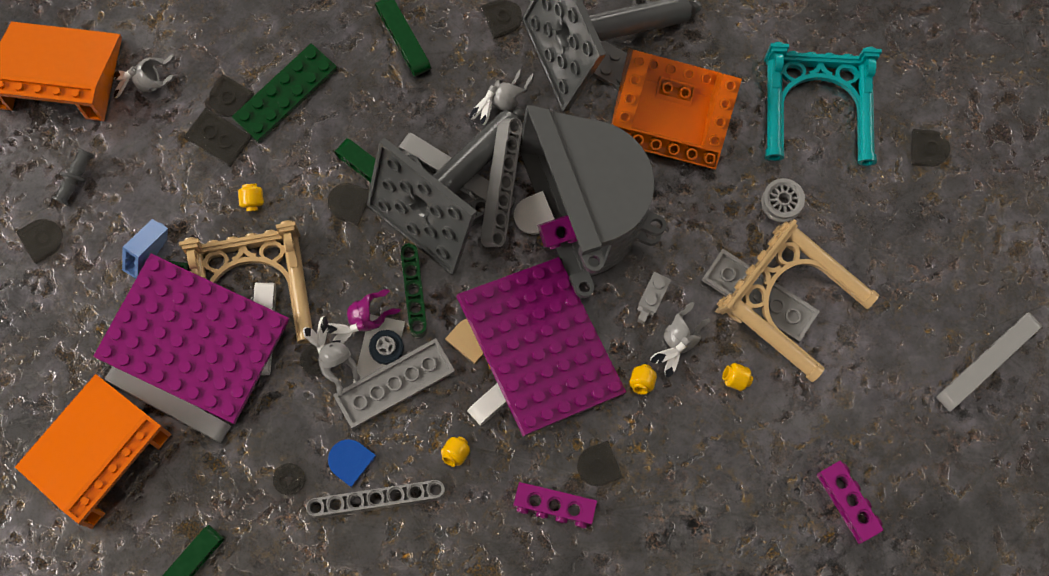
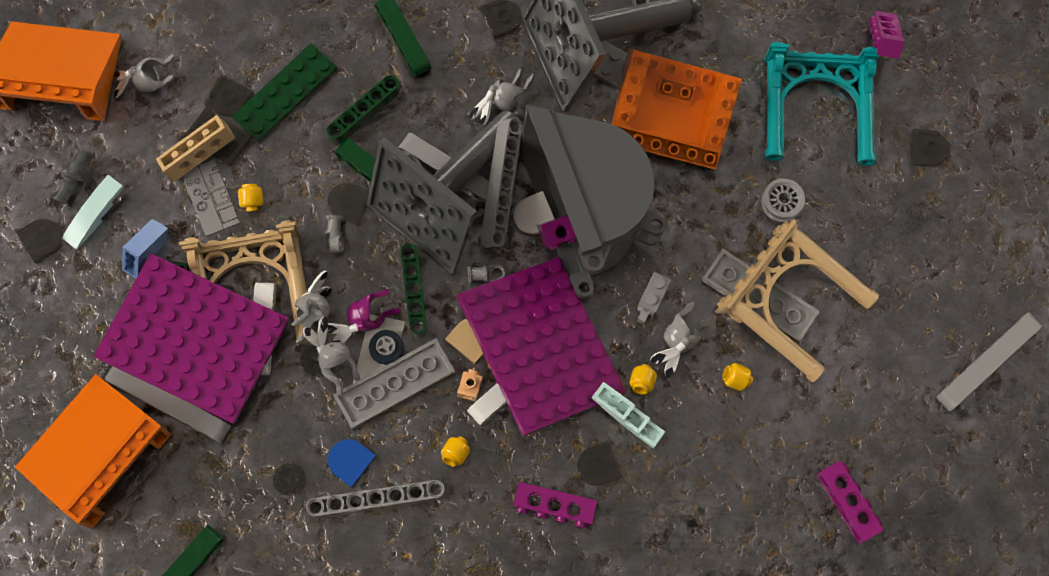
(92, 211): none -> light aqua slope
(195, 148): none -> tan brick
(210, 197): none -> light grey sticker
(312, 304): none -> light grey hair
(333, 231): none -> light grey connector
(365, 101): none -> dark green beam
(470, 392): none -> light nougat brick
(484, 273): none -> light grey connector
(628, 415): none -> light aqua slope
(886, 34): none -> magenta brick

